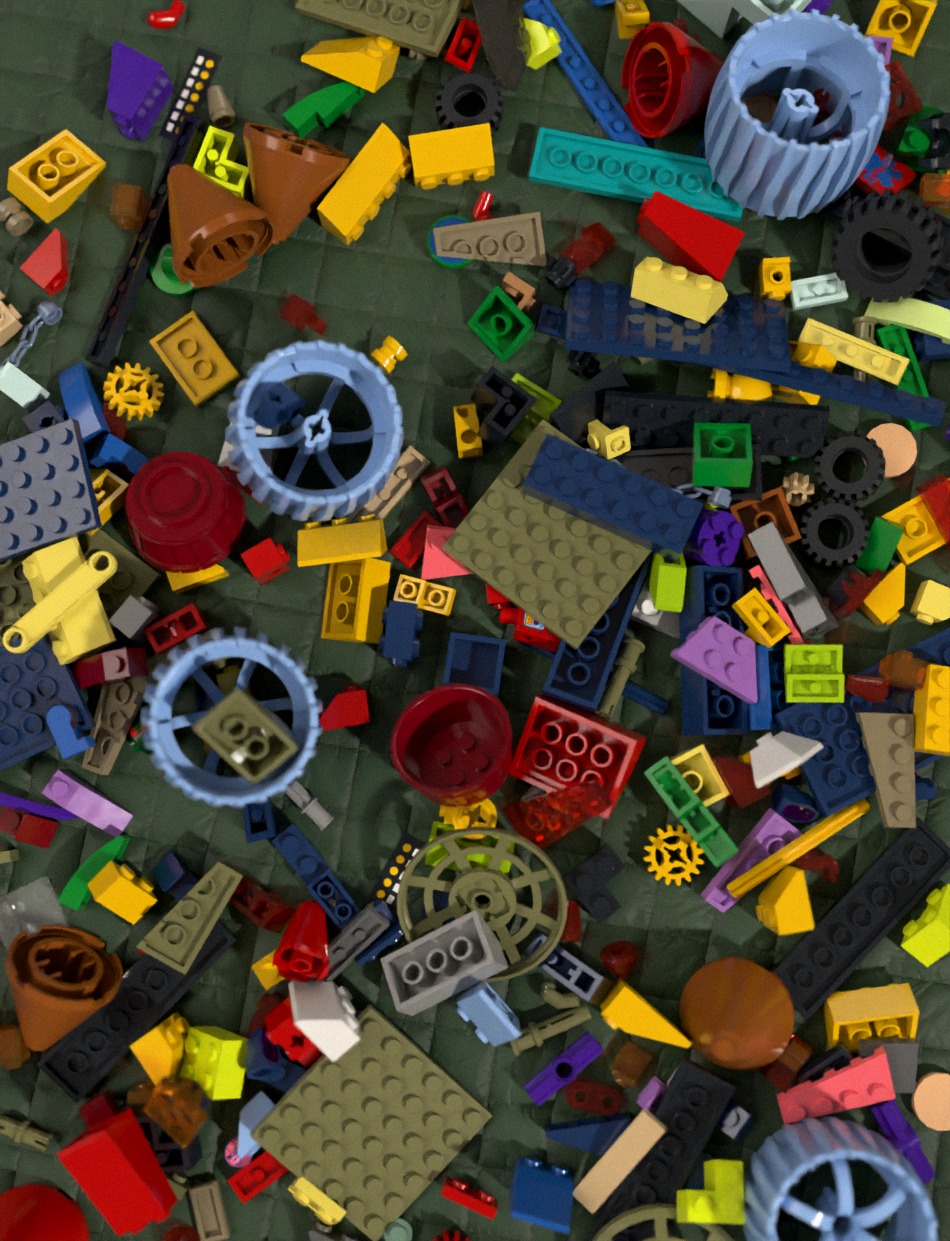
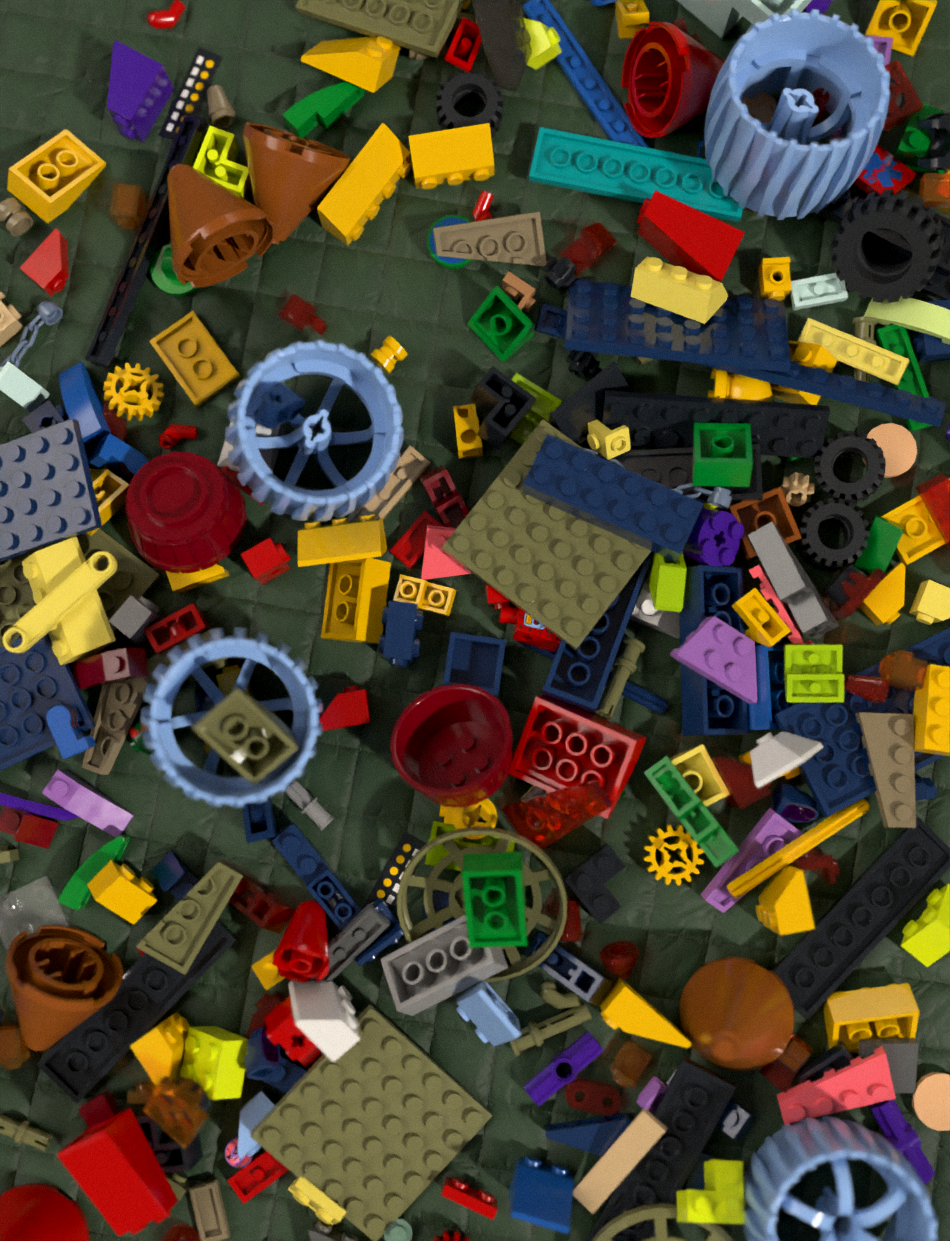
(176, 433): none -> red arm
(494, 899): none -> green slope

